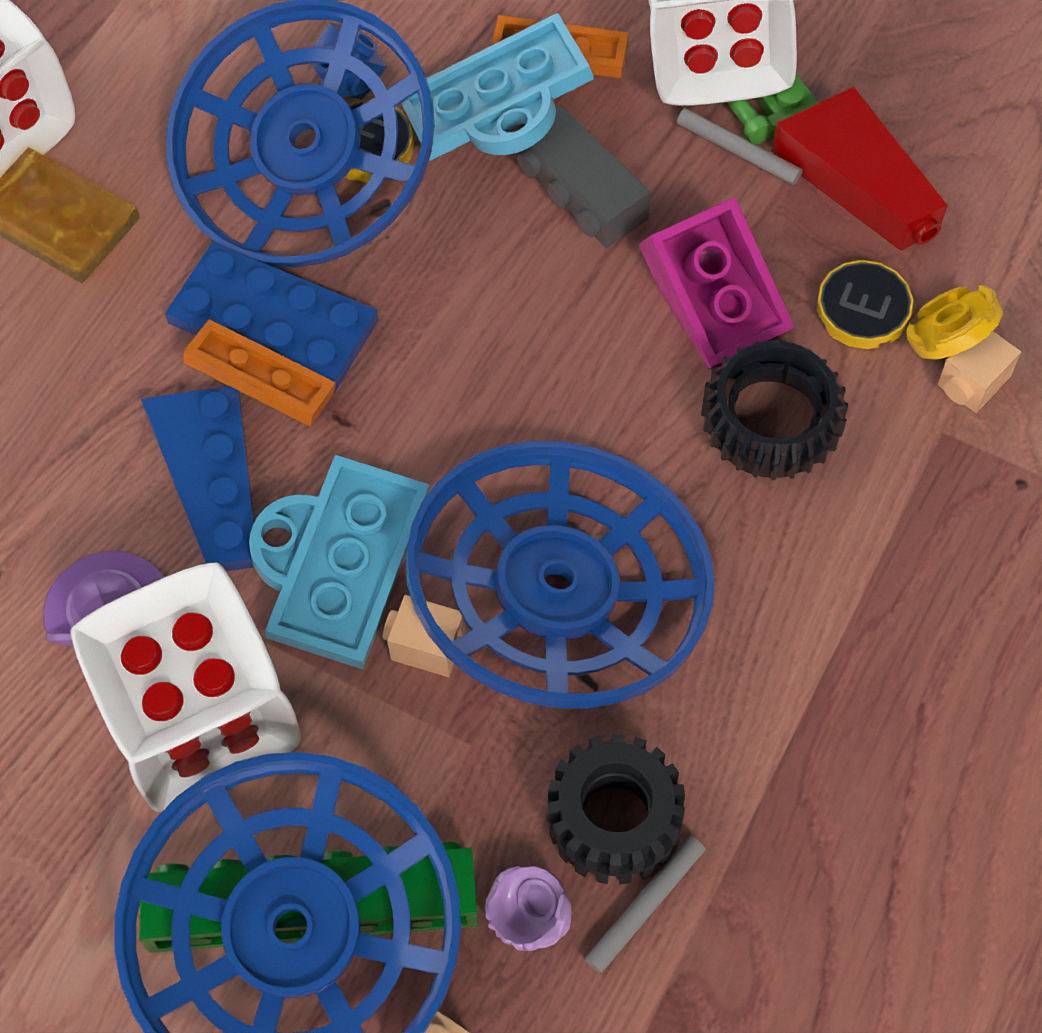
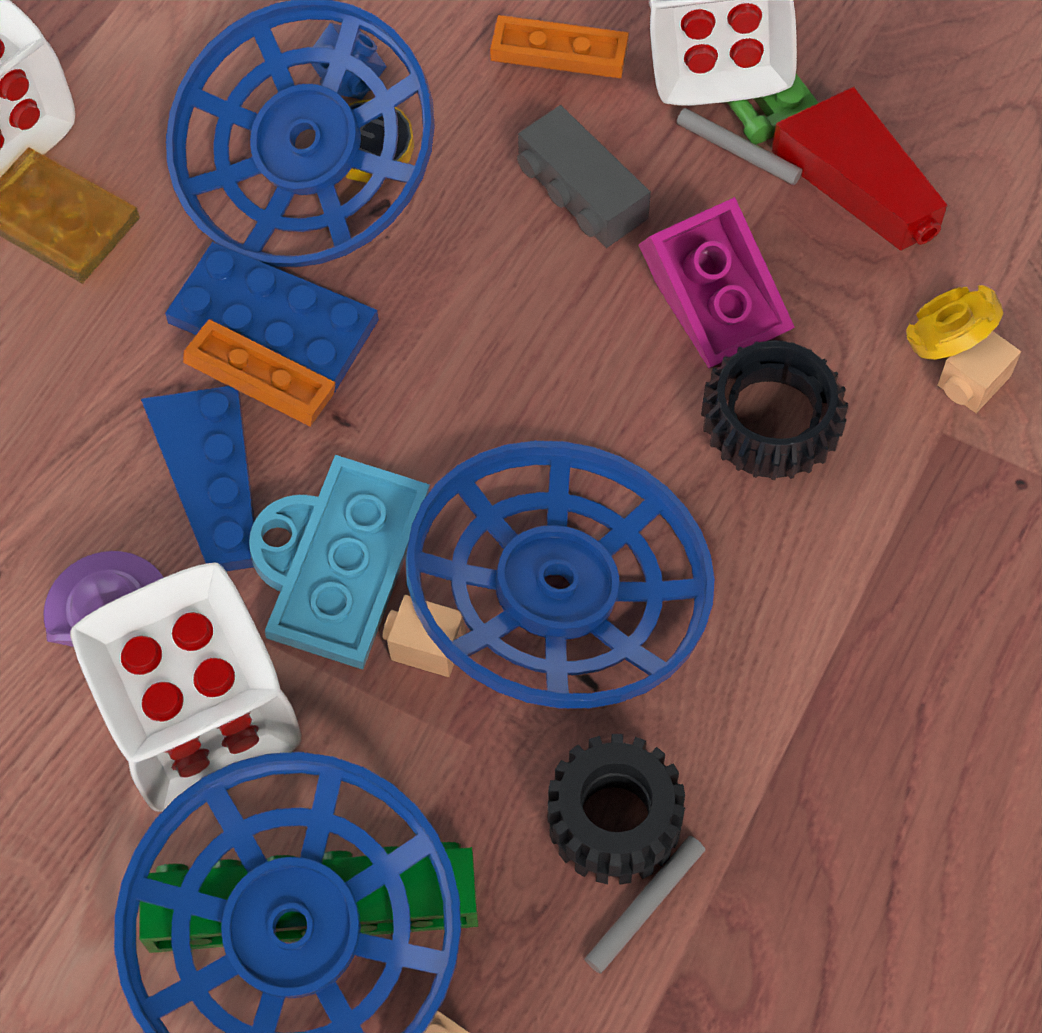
(503, 88): medium azure plate -> none
(528, 908): lavender hair -> none
(864, 304): black tile -> none

